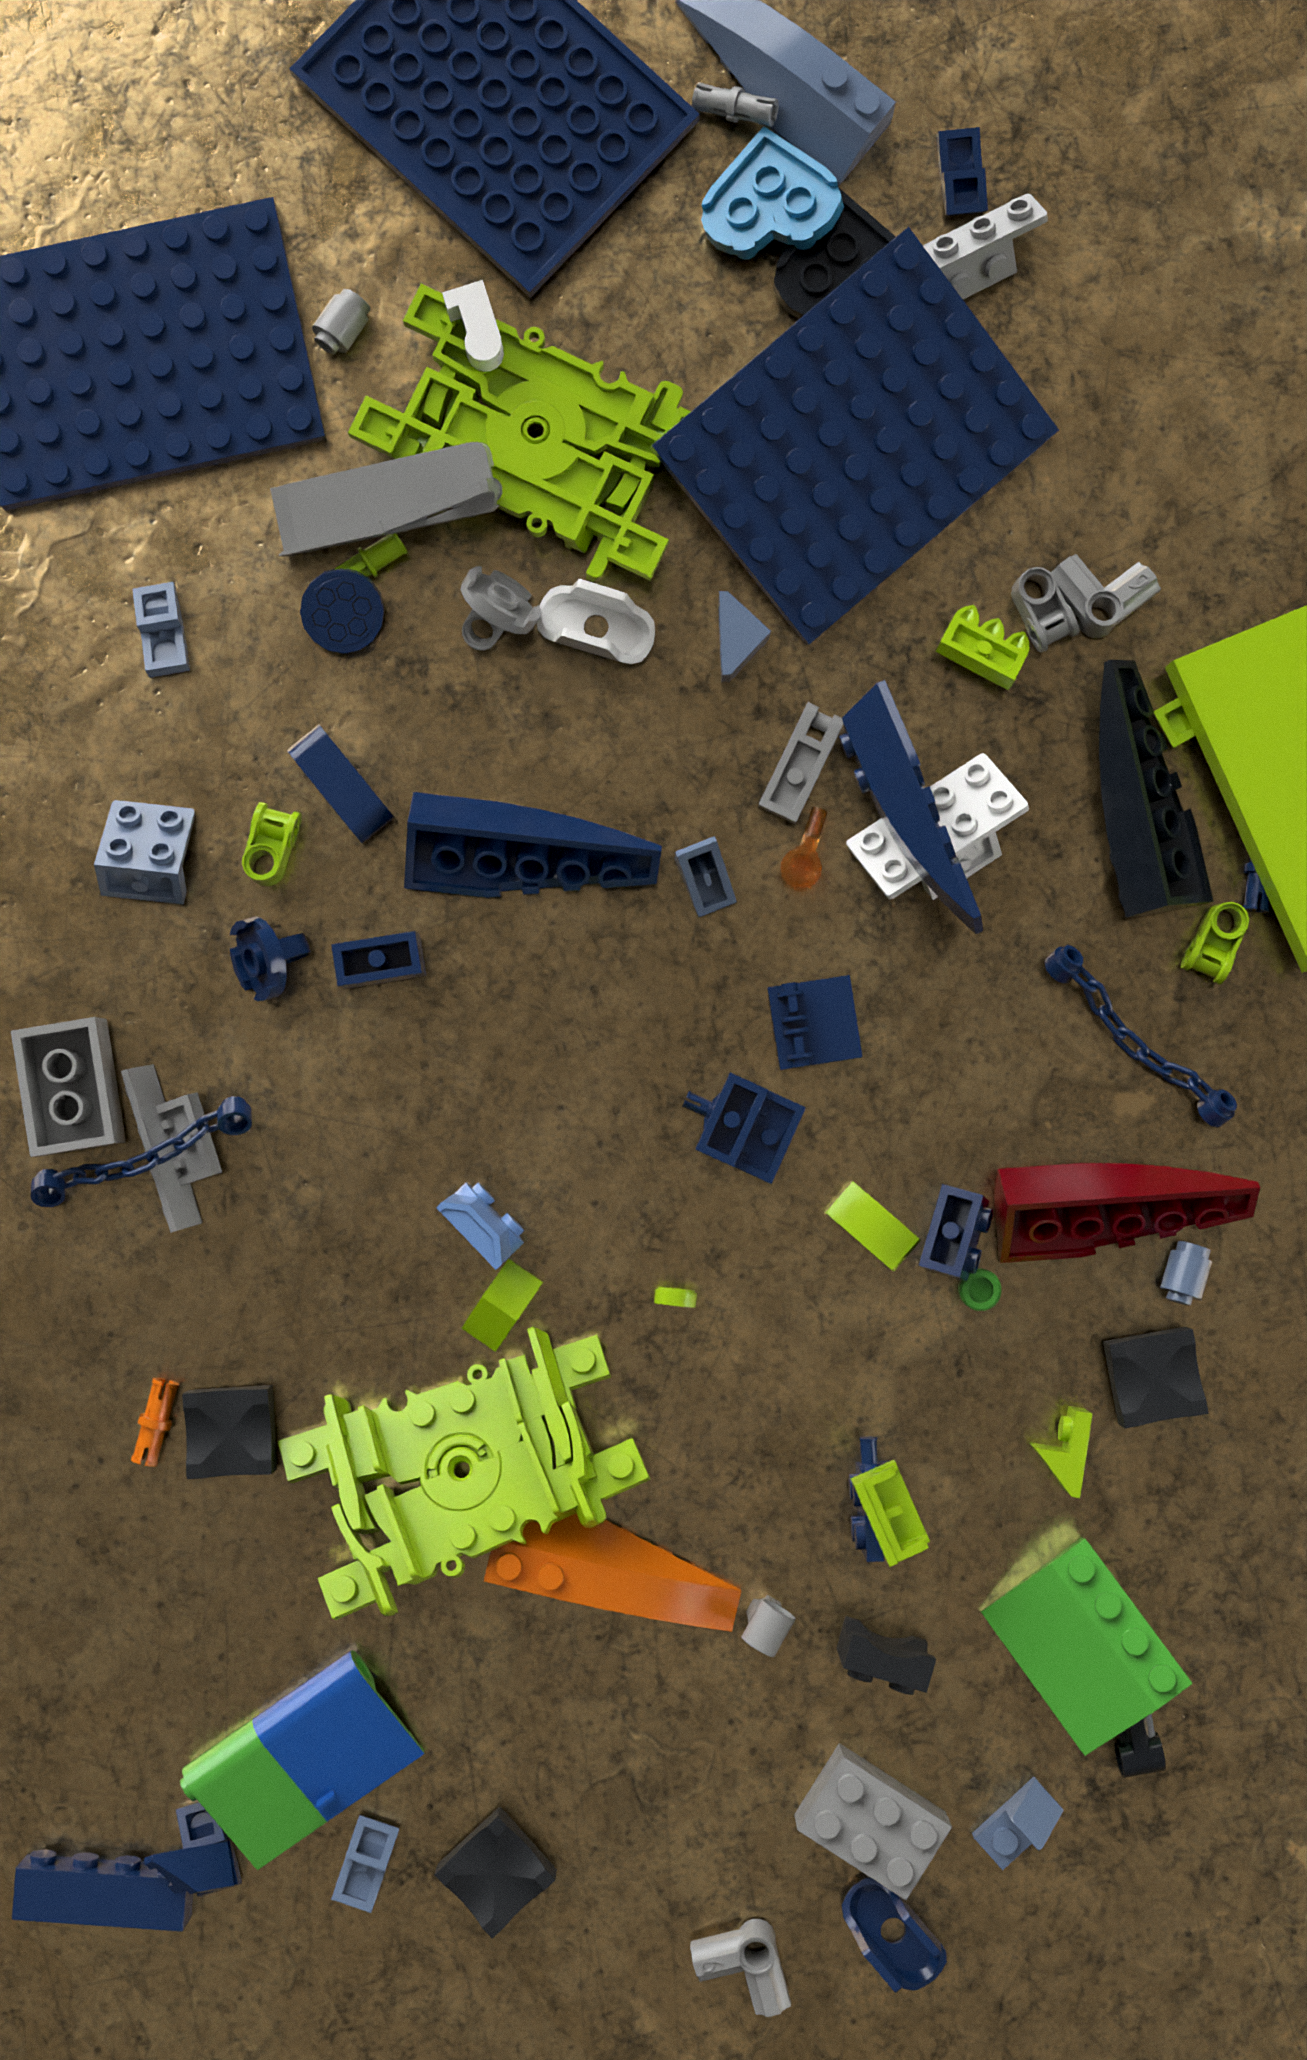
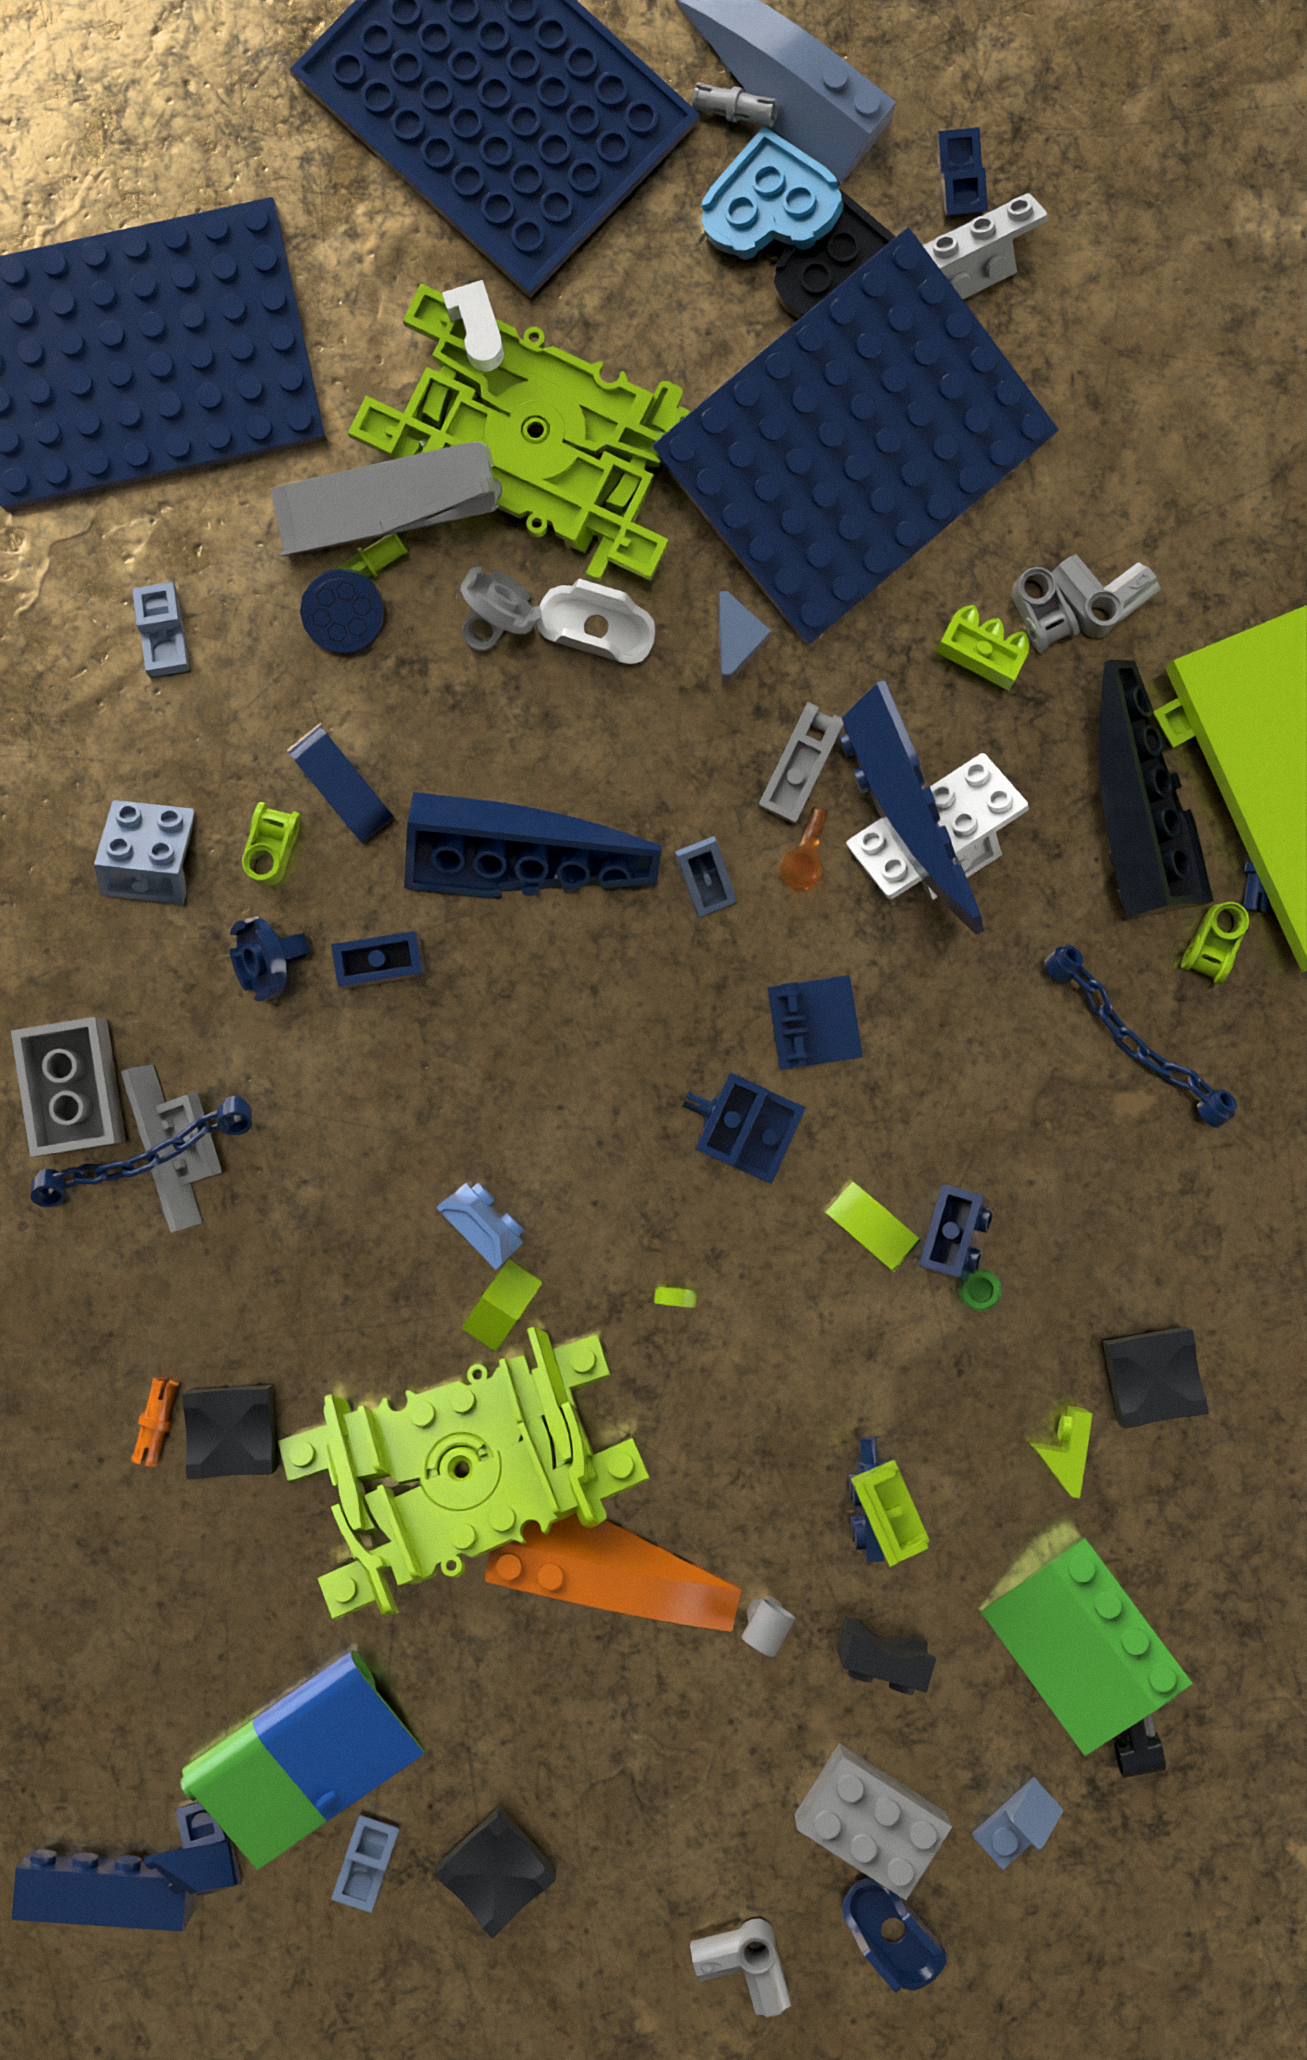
(341, 322): light grey brick -> none
(1084, 1206): dark red wedge -> none
(1186, 1273): sand blue brick -> none

